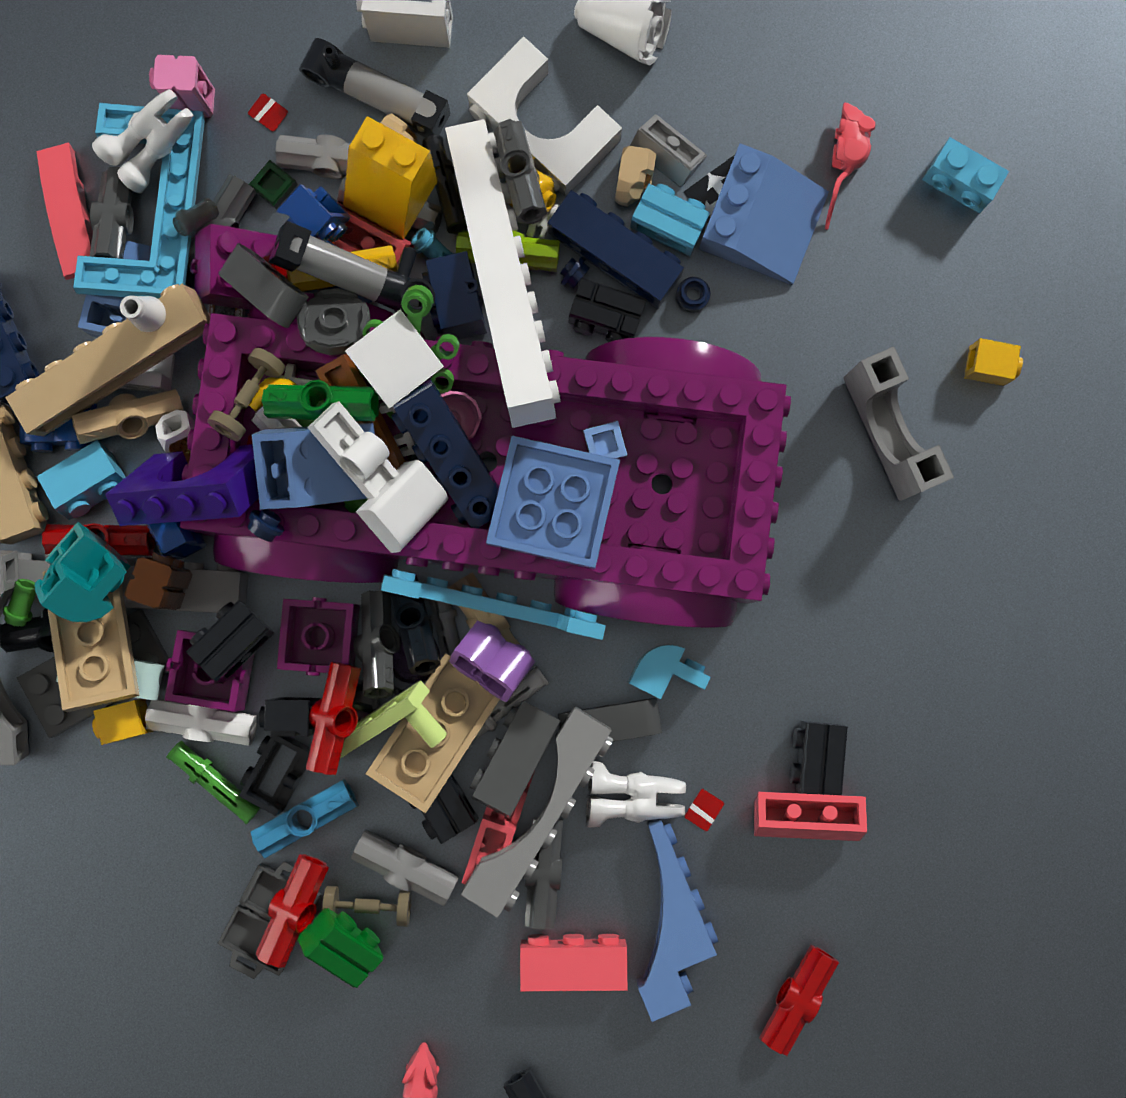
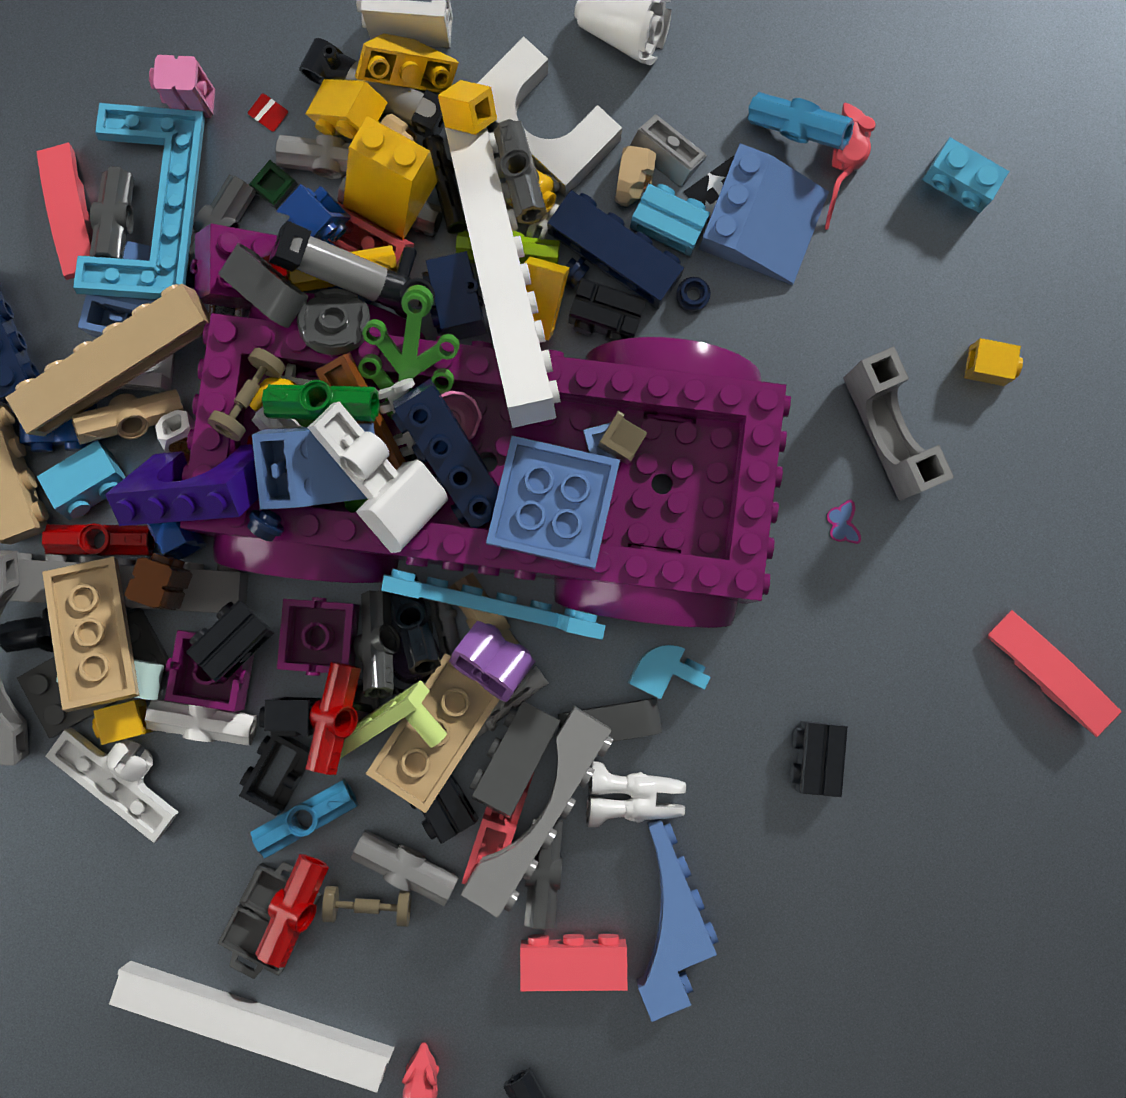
(20, 604): bright green pin -> none
(81, 576): teal brick -> none
(115, 780): none -> white plate
(143, 125): white piece -> none
(144, 312): white cone -> none
(188, 221): clear smoke pin -> none
(212, 781): bright green pin -> none
(251, 1025): none -> white tile
(341, 947): green brick -> none
(343, 106): none -> yellow brick
(394, 358): white sticker -> none
(405, 64): none -> yellow slope
(426, 243): medium azure pin -> none
(467, 107): none -> yellow brick
(548, 284): none -> yellow brick
(622, 439): none -> dark tan panel
(704, 810): red sticker -> none
(798, 1000): red piece -> none
(800, 120): none -> dark azure piece
(810, 816): coral brick -> none
(841, 520): none -> medium blue sticker
(1054, 673): none -> coral slope

